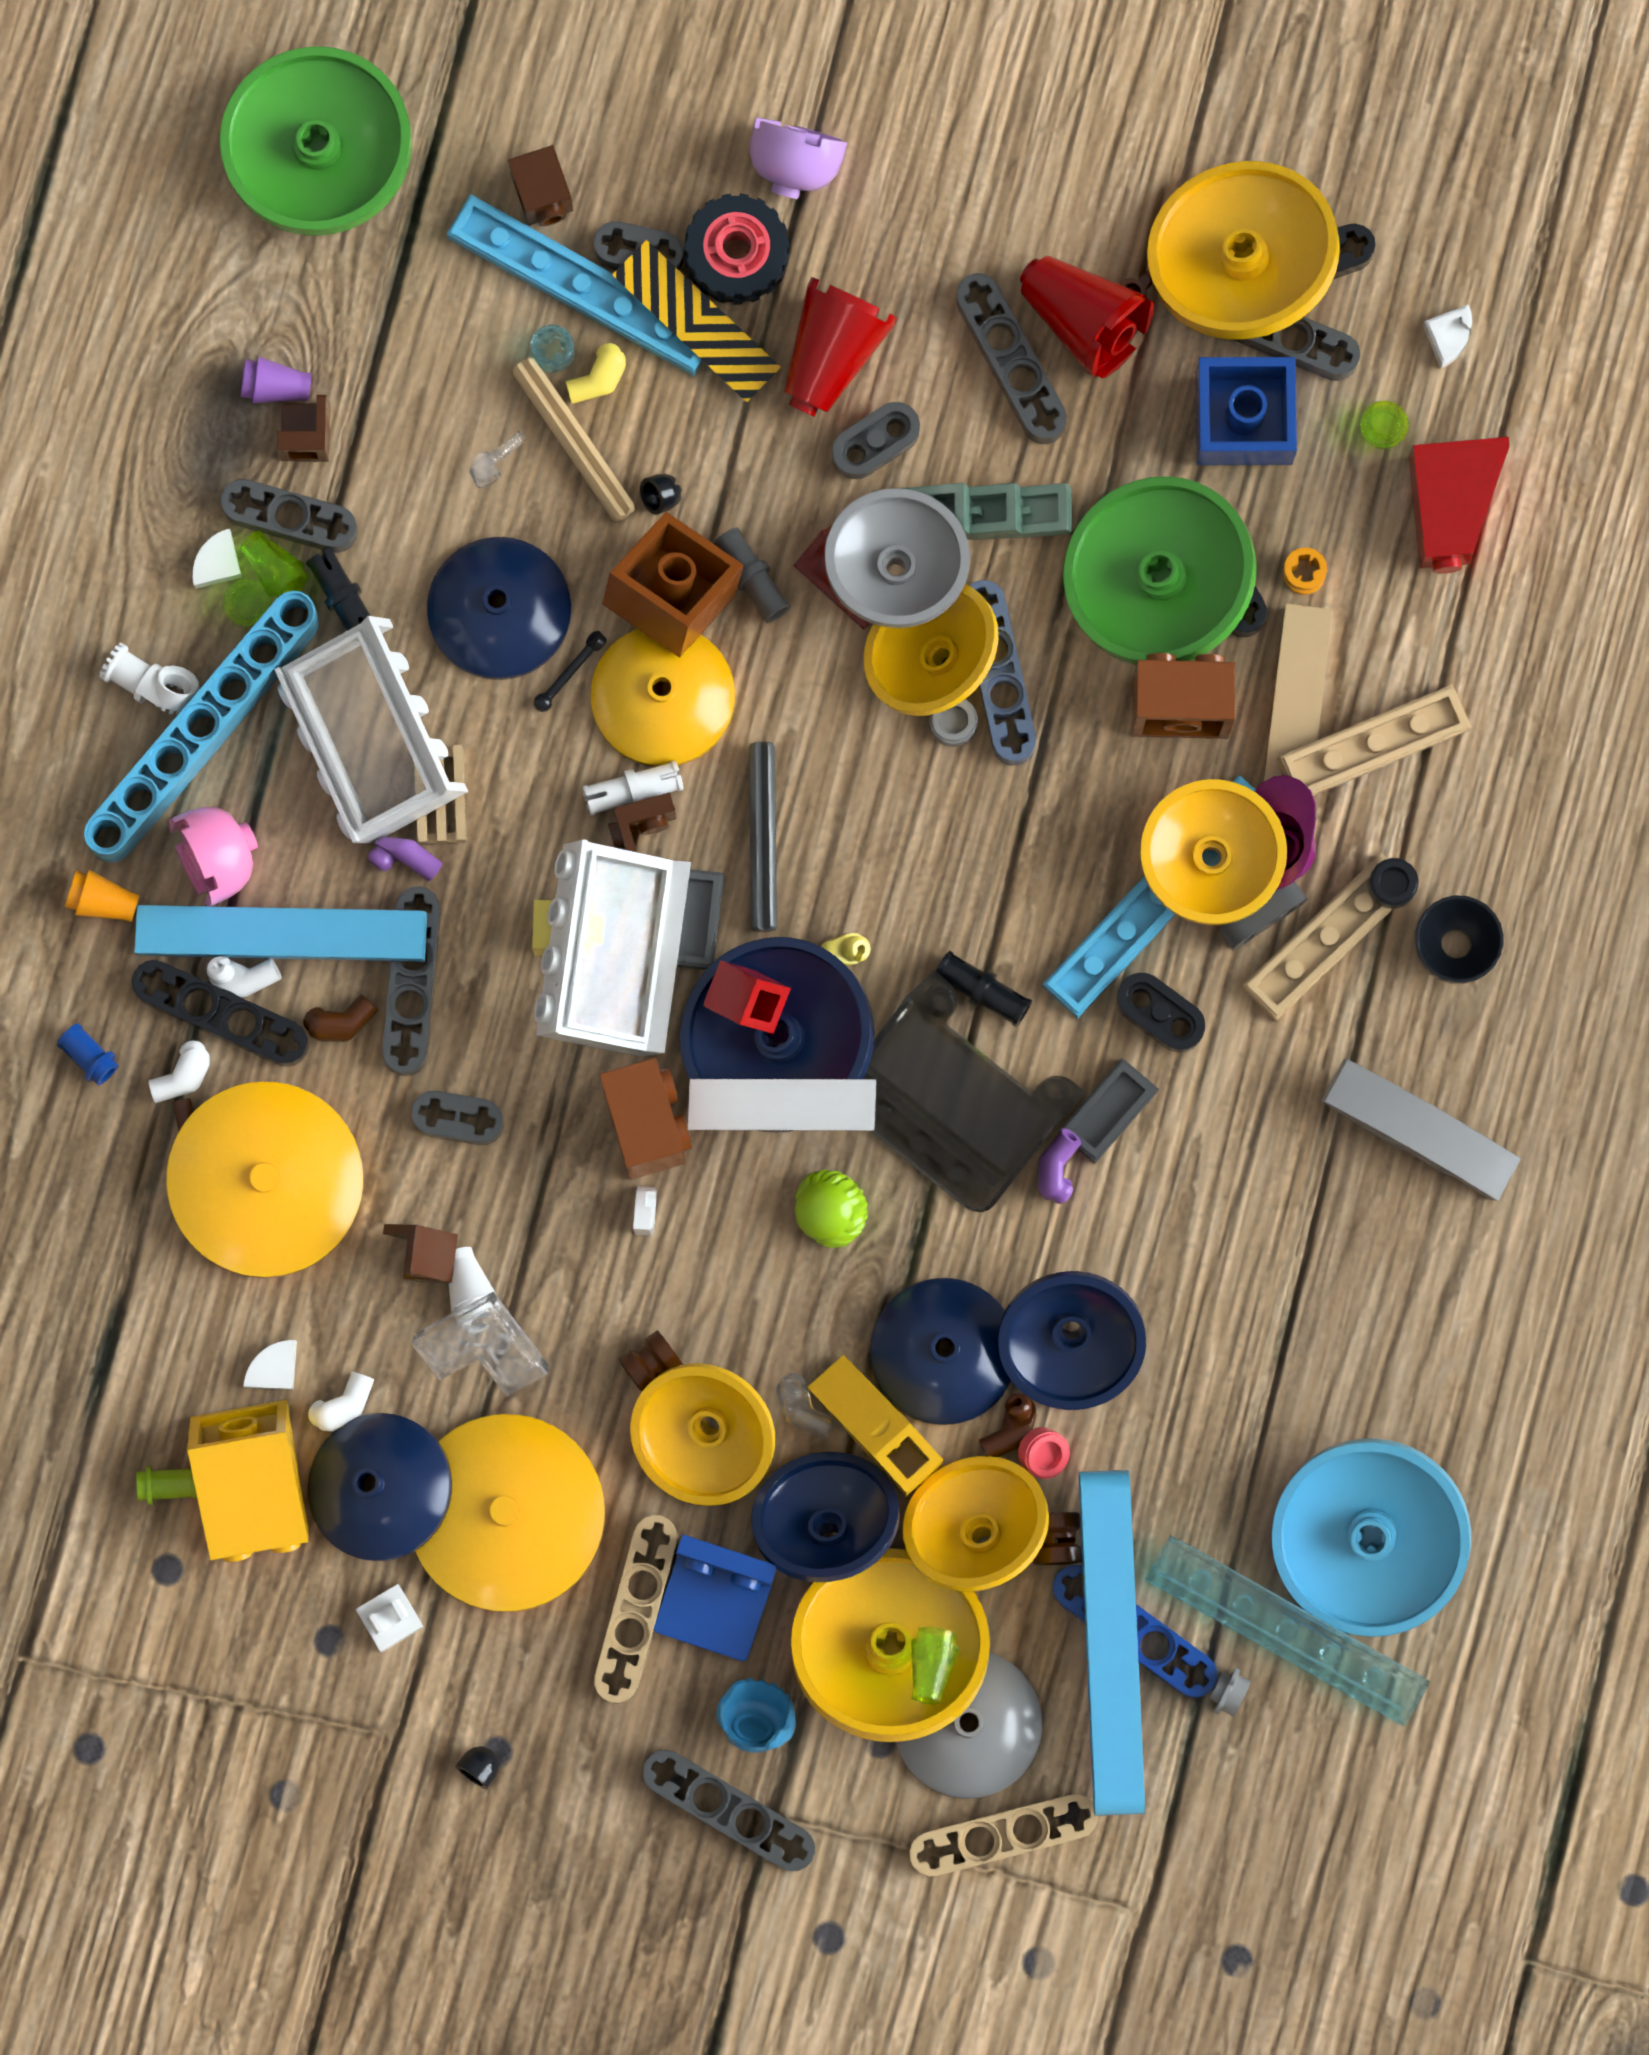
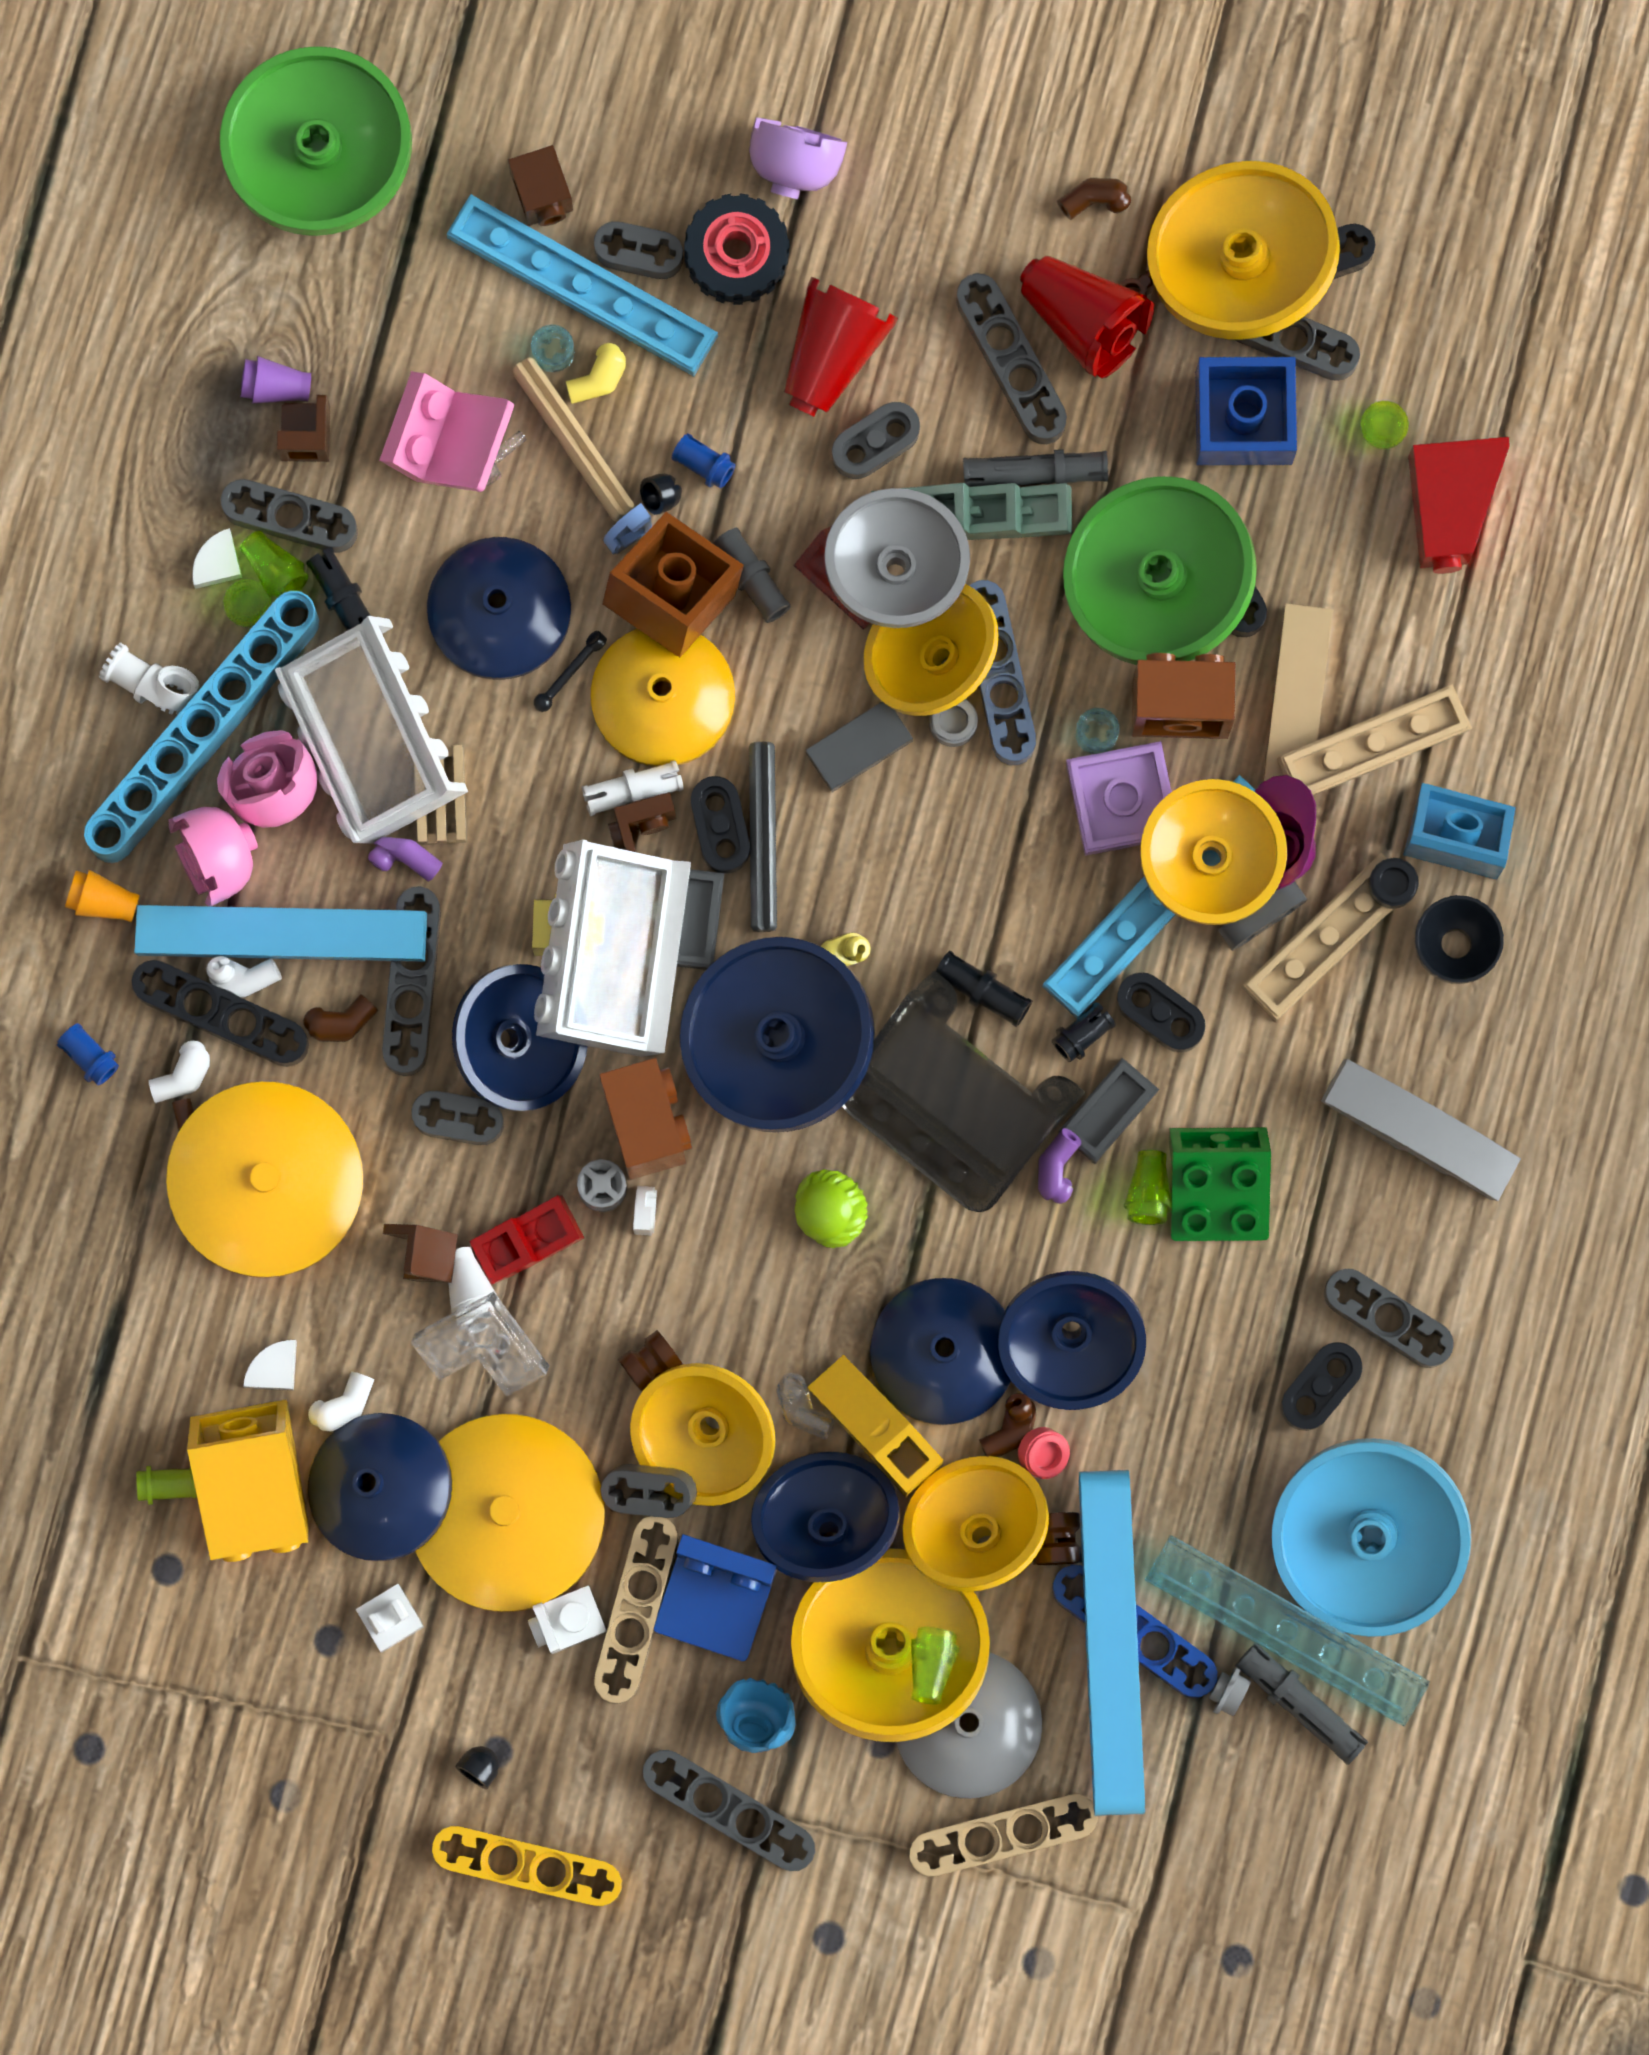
(269, 780): none -> bright pink cylinder
(445, 434): none -> bright pink bracket
(526, 1239): none -> red slope
(528, 1860): none -> yellow beam
(532, 1067): none -> dark blue dish
(567, 1620): none -> white bracket
(601, 1173): none -> light grey wheel
(628, 529): none -> light blue tile
(650, 1480): none -> dark grey beam
(696, 321): sticker -> none
(704, 461): none -> blue pin
(720, 825): none -> black plate
(746, 997): red brick -> none
(782, 1104): white sticker -> none
(859, 746): none -> dark grey tile
(1037, 469): none -> dark grey pin
(1082, 1033): none -> black pin
(1095, 190): none -> reddish brown arm
(1100, 716): none -> clear light blue bush
(1117, 794): none -> lavender tile
(1149, 1190): none -> clear neon green cone
(1220, 1184): none -> green bracket
(1291, 565): light orange bush -> none
(1294, 1697): none -> dark grey pin
(1321, 1387): none -> black plate
(1425, 1329): none -> dark grey beam
(1449, 334): white tile -> none
(1460, 831): none -> dark azure slope

